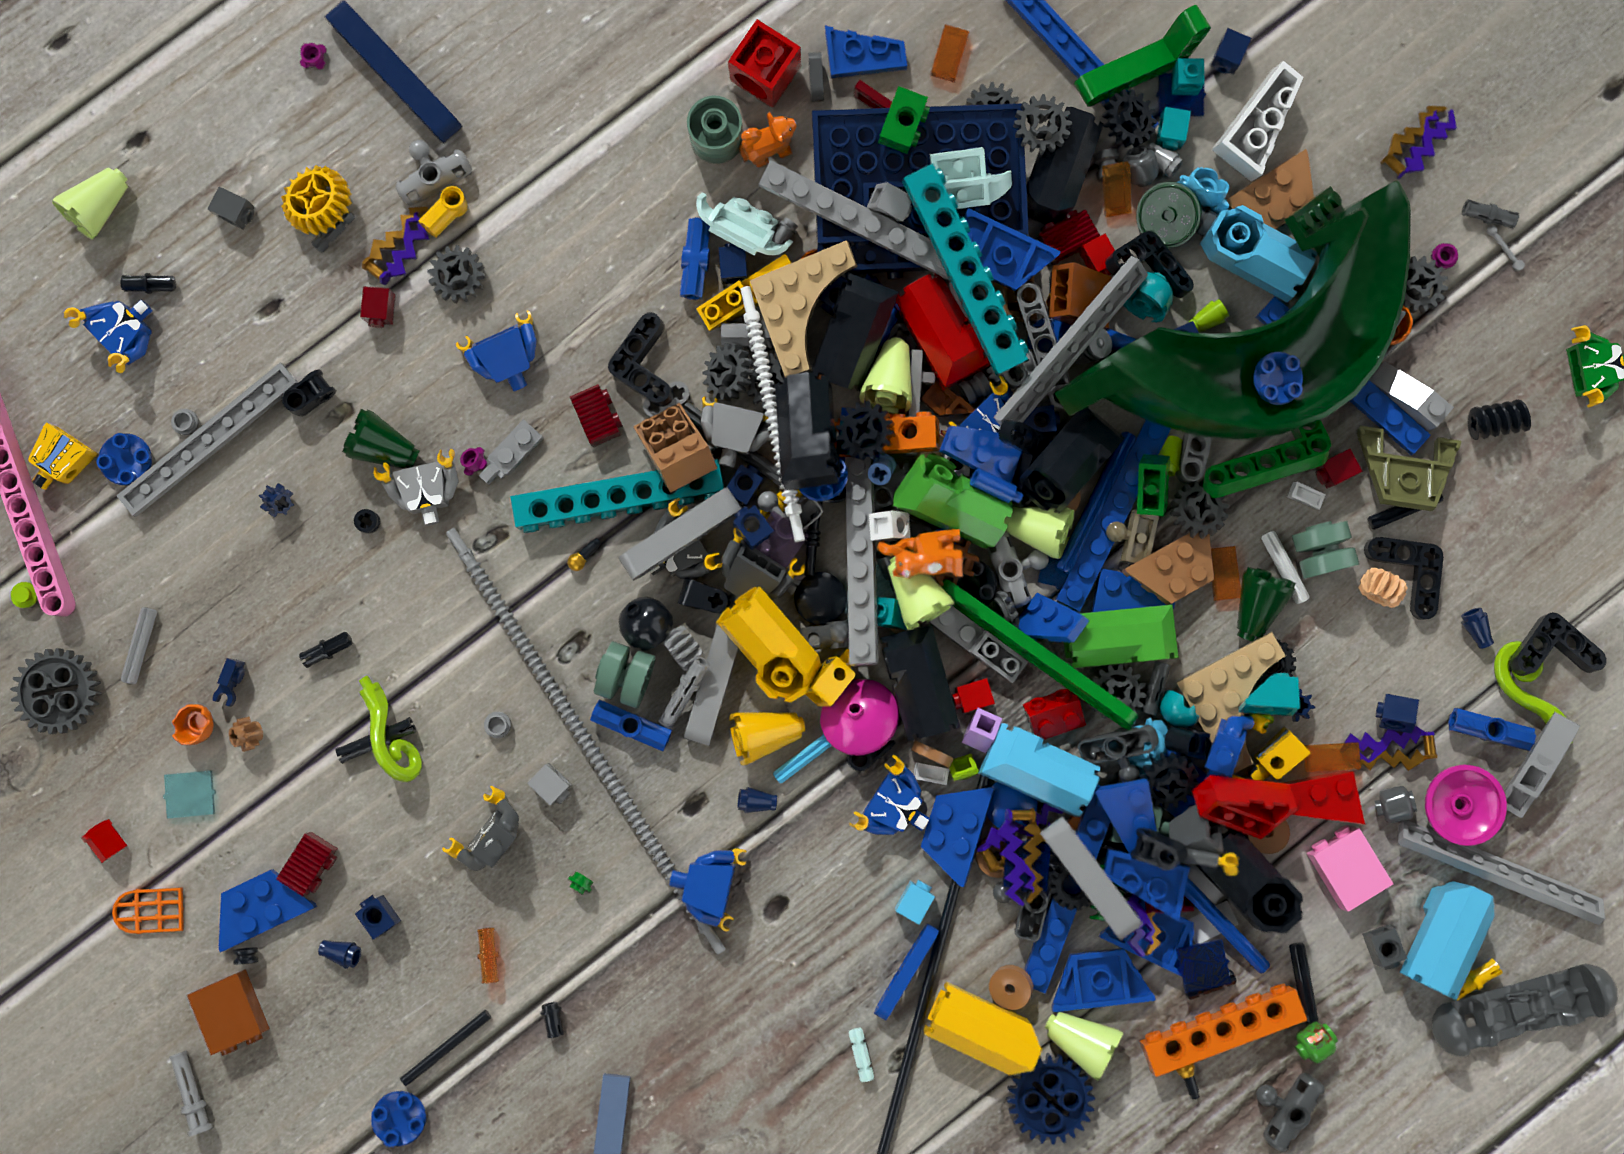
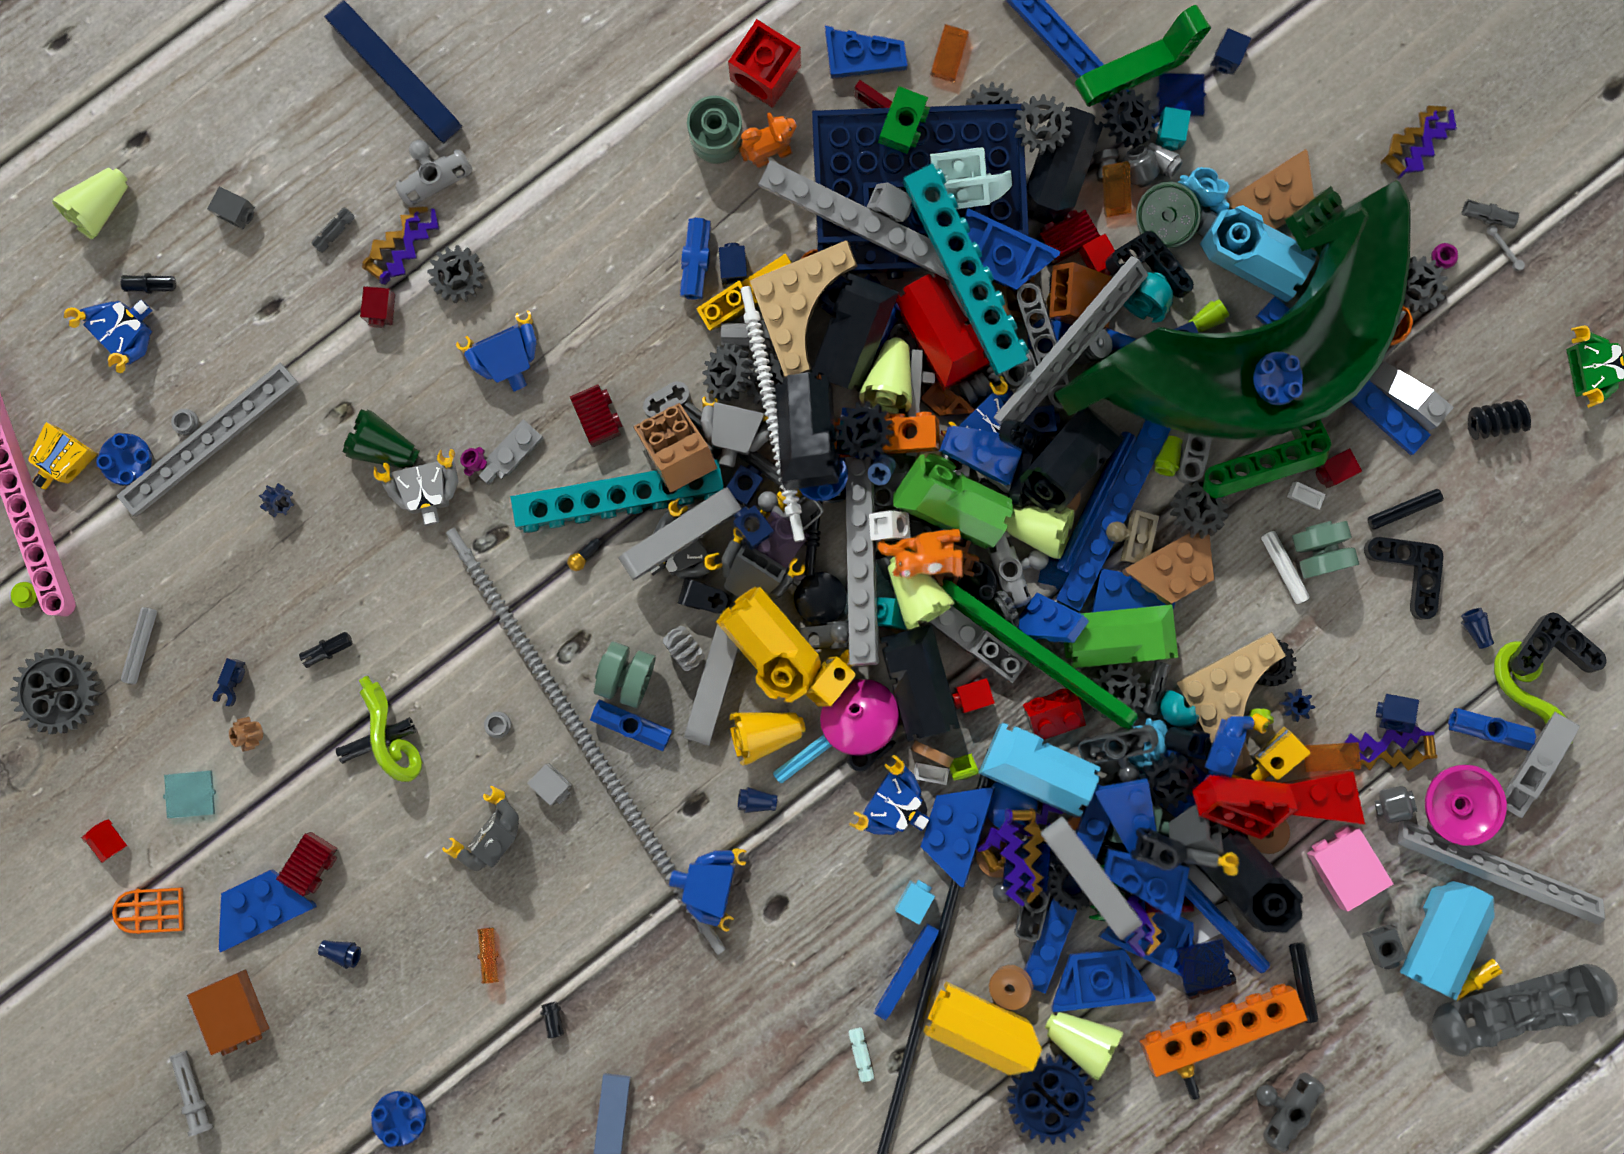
(193, 724): orange hair -> none
(245, 955): black bush -> none
(309, 49): magenta plate -> none
(310, 393): black piece -> none
(322, 207): yellow gear -> none
(359, 524): black bush -> none
(389, 916): dark blue brick -> none
(442, 213): yellow piece -> none
(445, 1048): black bar -> none
(580, 883): green plate -> none
(634, 369): black beam -> none
(645, 623): black cylinder -> none
(697, 670): light grey pin -> none
(742, 225): light aqua plate -> none
(785, 231): light grey pin -> none
(816, 76): dark grey beam -> none
(981, 730): lavender brick -> none
(995, 486): blue cylinder -> none
(1153, 484): green brick -> none
(1188, 76): teal brick -> none
(1226, 574): clear orange tile -> none
(1256, 127): white wedge -> none
(1261, 602): dark green cone -> none
(1274, 697): teal slope -> none
(1316, 1042): bright green head -> none
(1383, 587): light nougat gear -> none
(1404, 479): olive wing -> none

